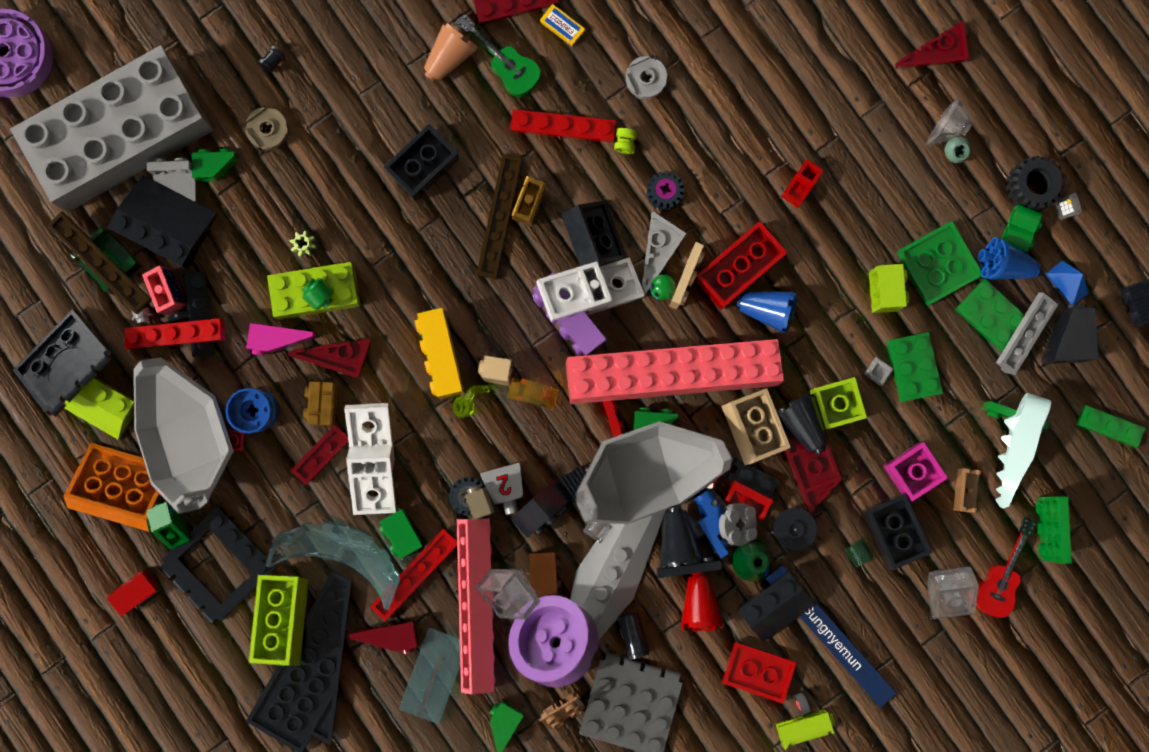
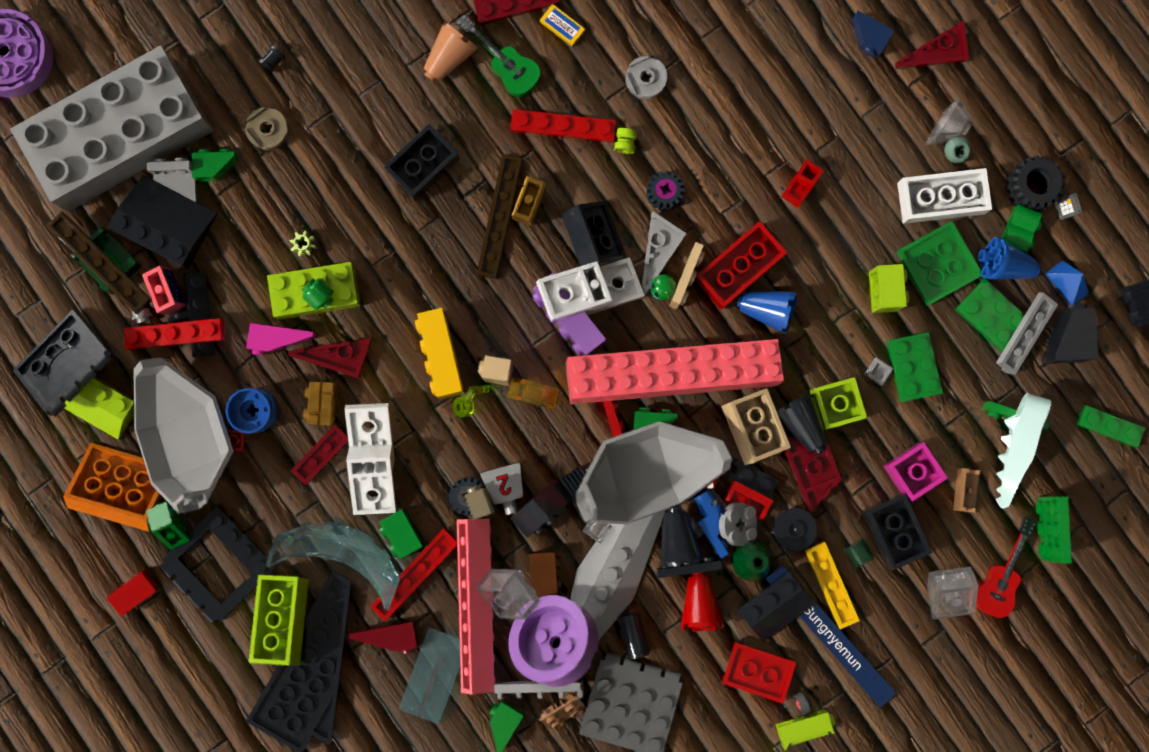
(531, 687): none -> light grey hinge
(832, 585): none -> yellow plate
(871, 34): none -> dark blue slope
(944, 195): none -> white brick

